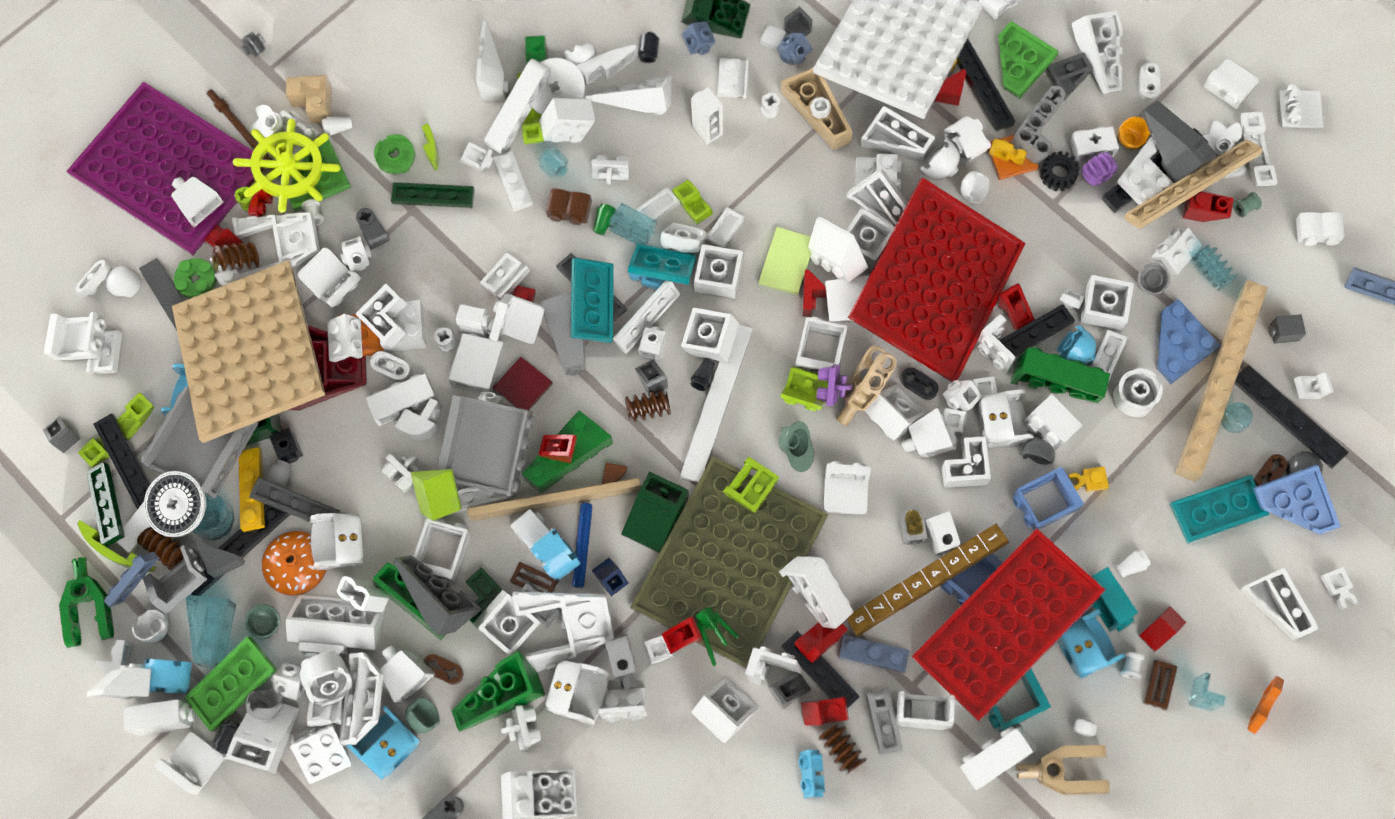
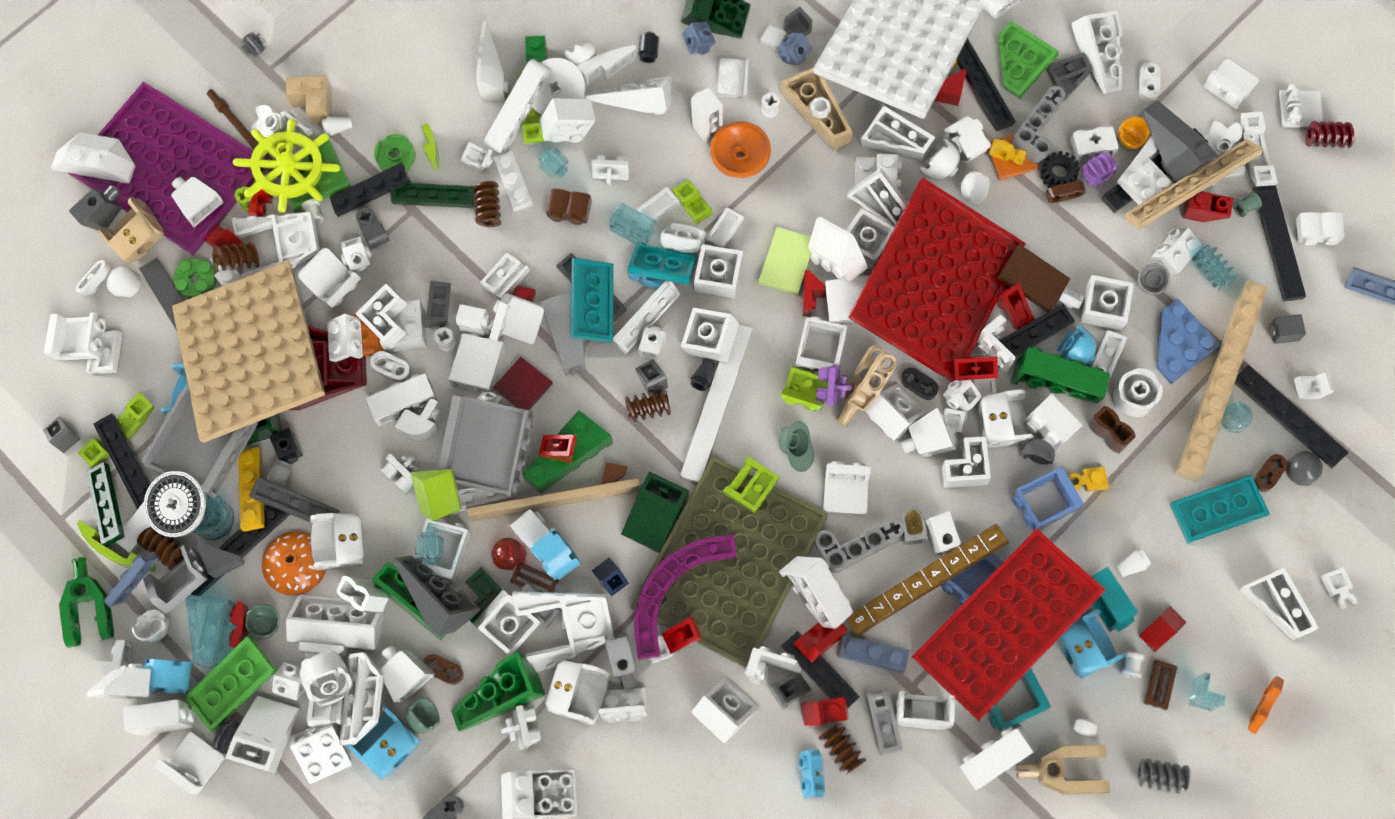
(95, 157): none -> white wedge
(97, 208): none -> dark grey torso
(134, 232): none -> tan piece
(238, 618): none -> red slope
(263, 704): light grey hair -> none
(369, 189): none -> black plate
(429, 547): none -> clear light blue head
(438, 304): none -> dark grey hinge
(487, 204): none -> reddish brown piece
(508, 553): none -> clear red hair
(582, 544): blue axle -> none
(603, 217): green cone -> none
(663, 578): none -> magenta plate
(708, 619): green plant -> none
(741, 139): none -> orange dish
(861, 541): none -> light grey beam
(976, 367): none -> red slope
(1037, 278): none -> reddish brown tile
(1065, 191): none -> reddish brown beam
(1115, 432): none -> reddish brown brick
(1163, 774): none -> dark grey piece
(1280, 244): none -> black tile
(1300, 499): medium blue plate -> none
(1331, 133): none -> dark red piece

